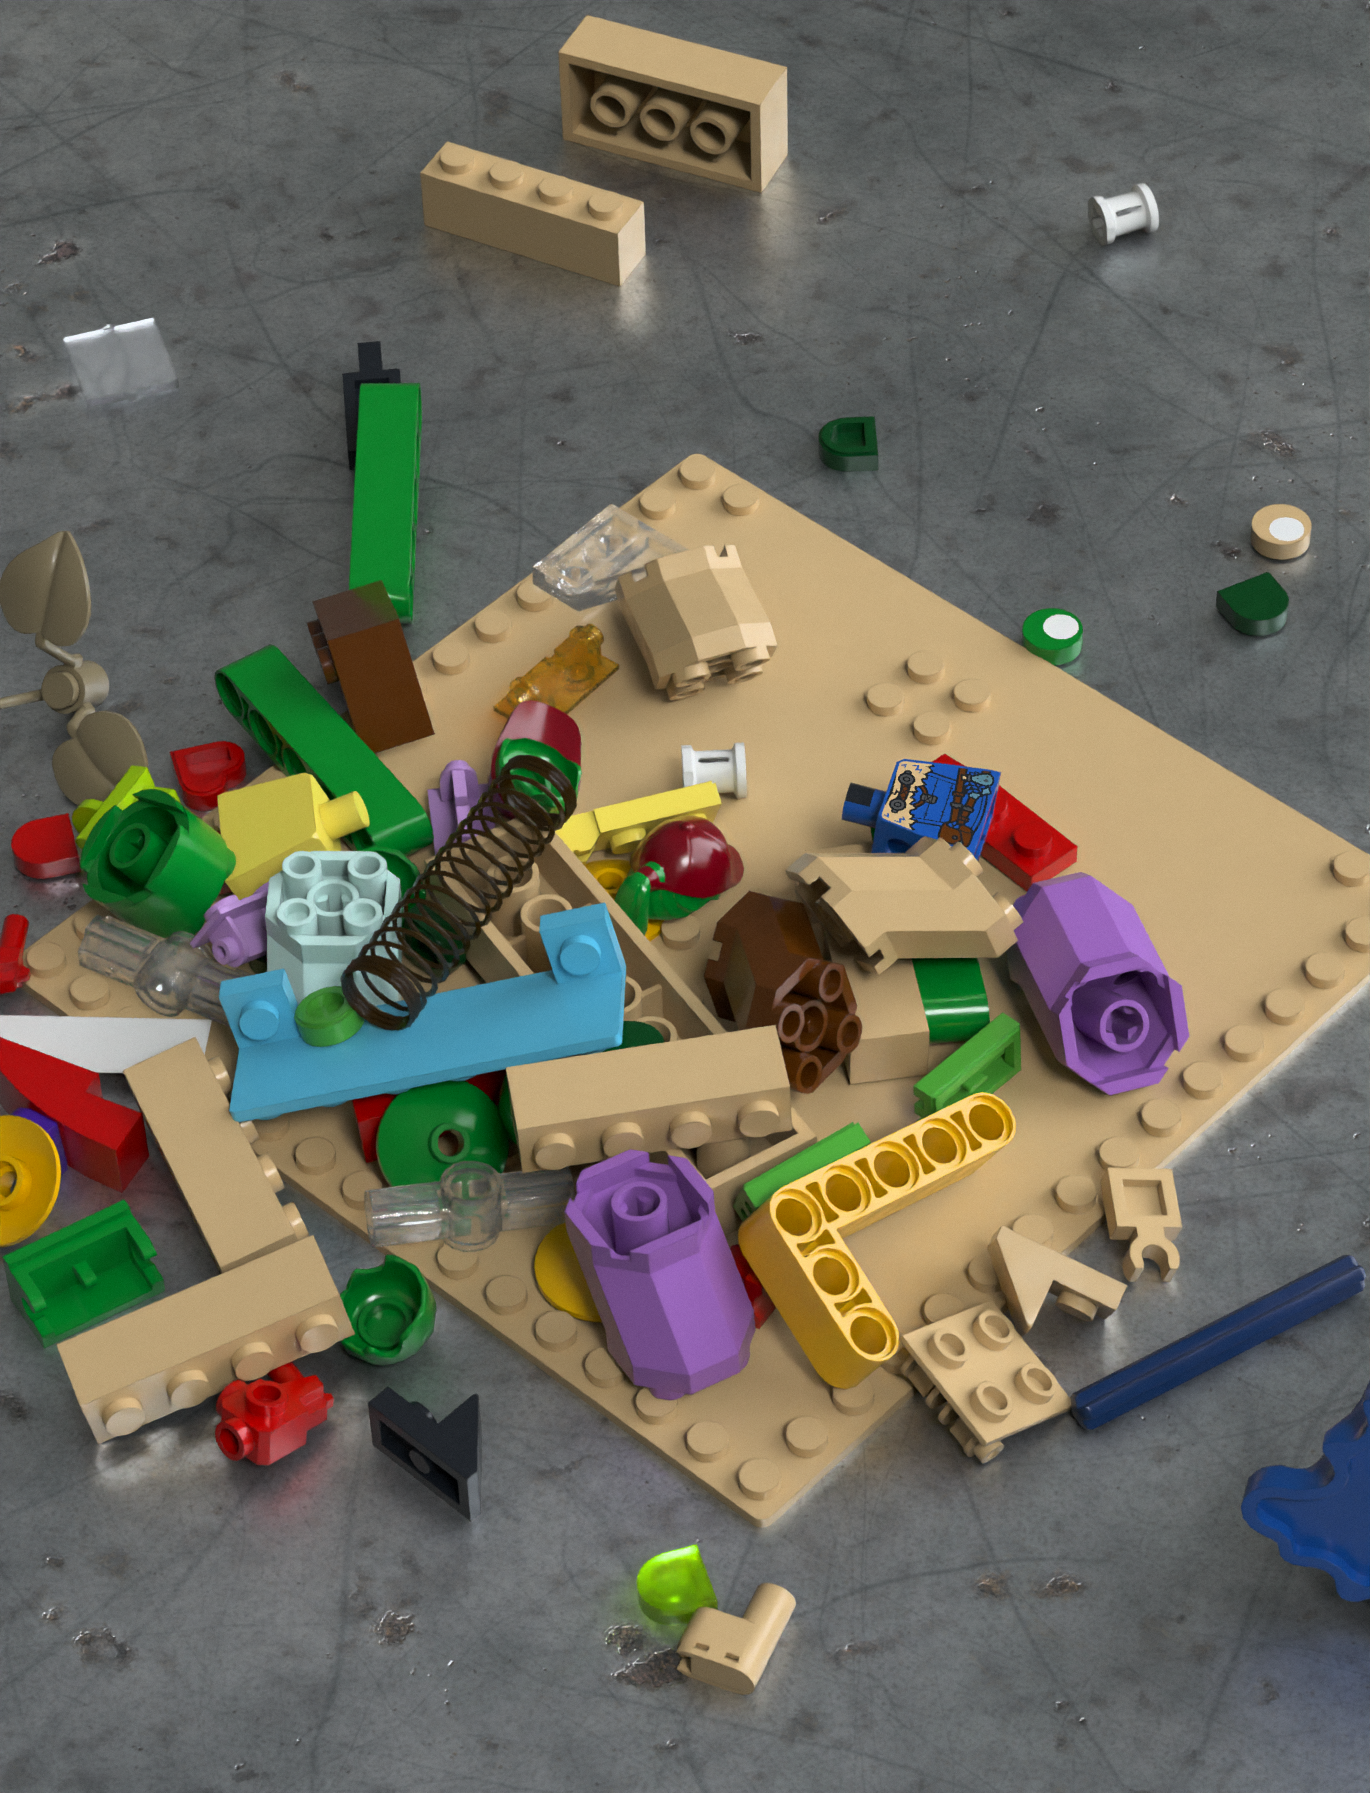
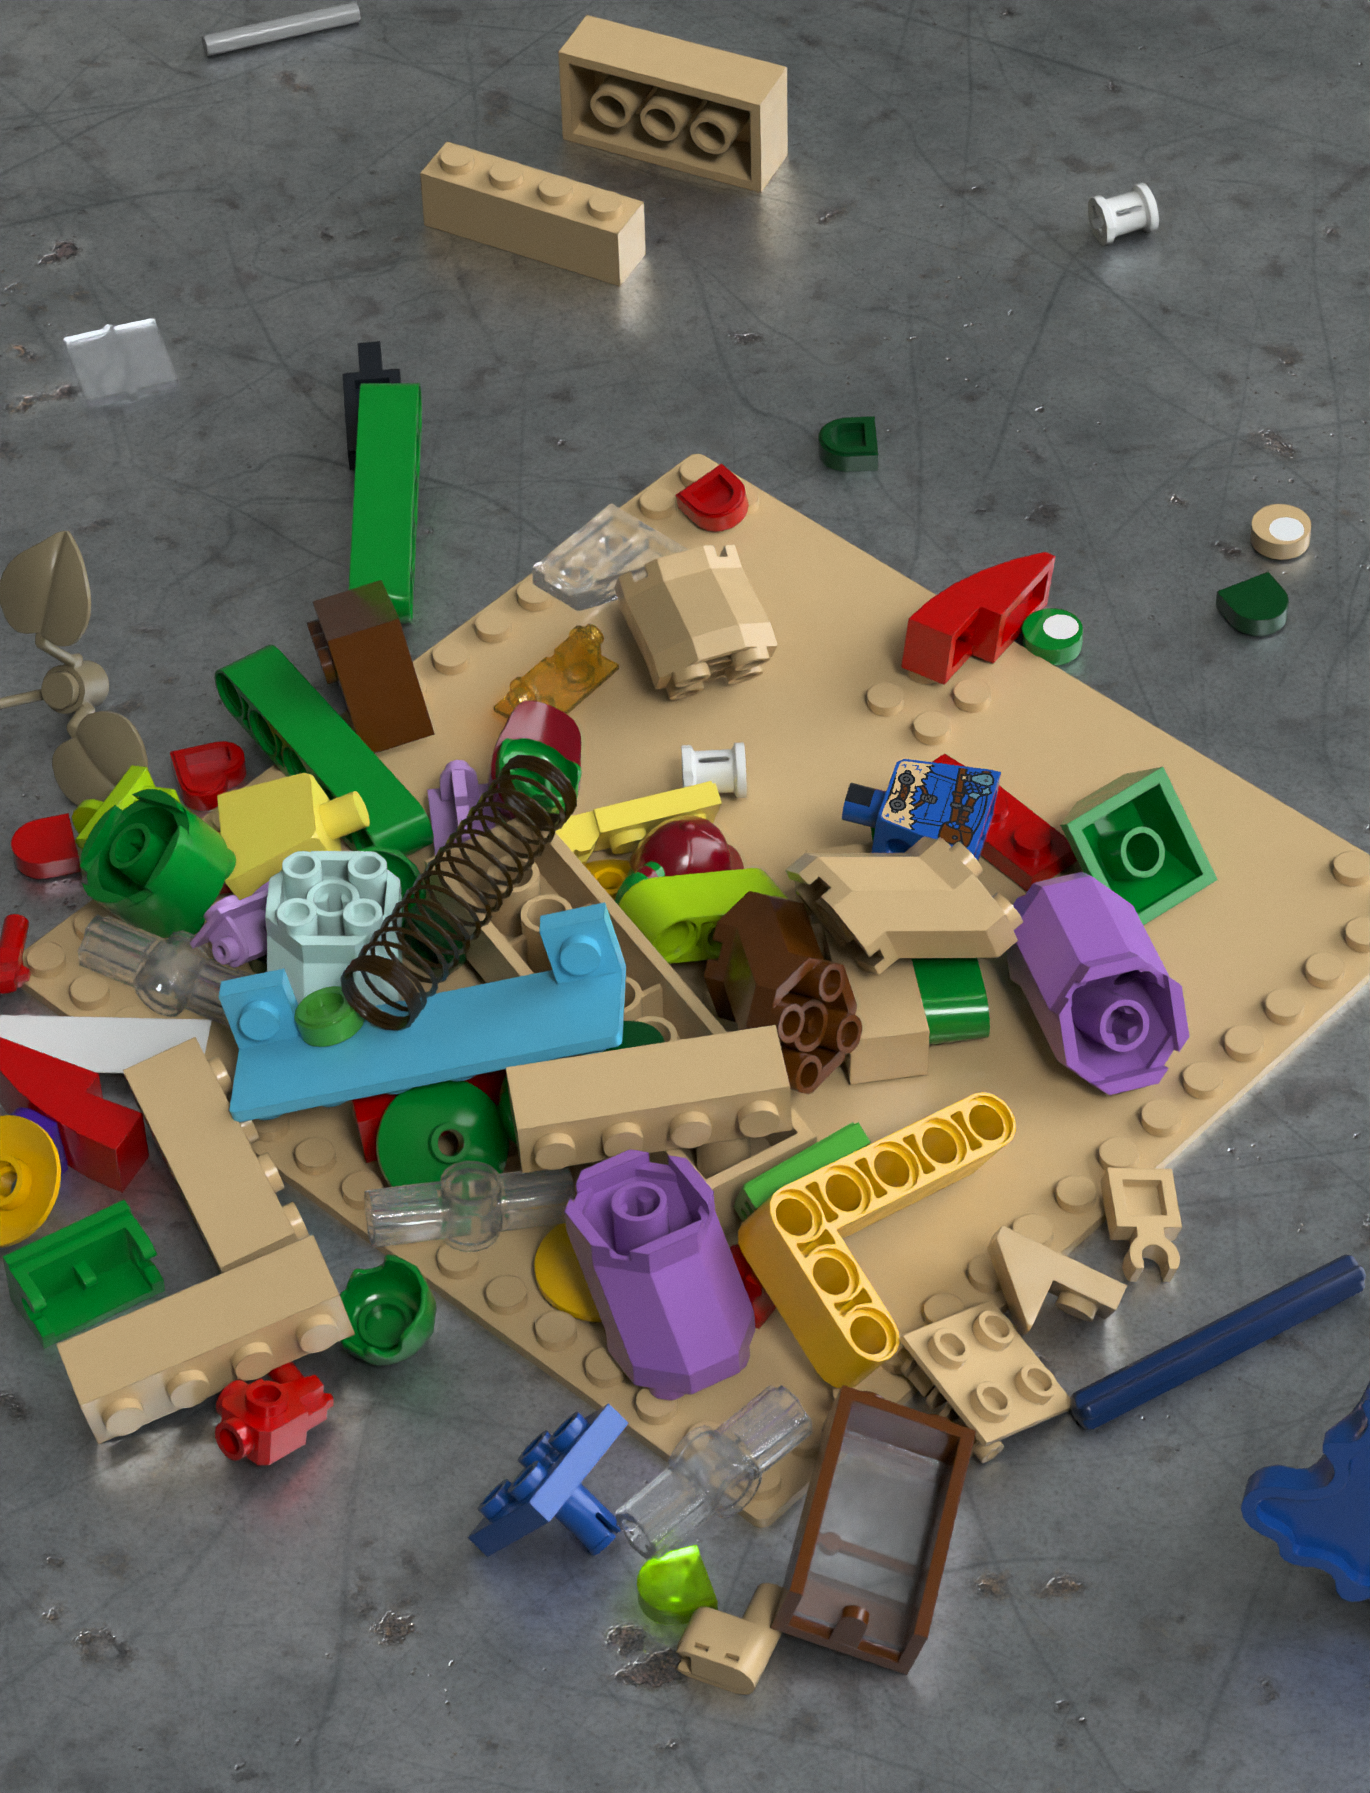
(281, 28): none -> light grey bar
(438, 1455): black slope -> none
(553, 1487): none -> blue plate
(683, 910): none -> lime beam
(714, 1472): none -> clear piece
(715, 500): none -> red tile
(875, 1530): none -> door
(975, 1067): bright green tile -> none
(976, 616): none -> red slope
(1139, 842): none -> green slope

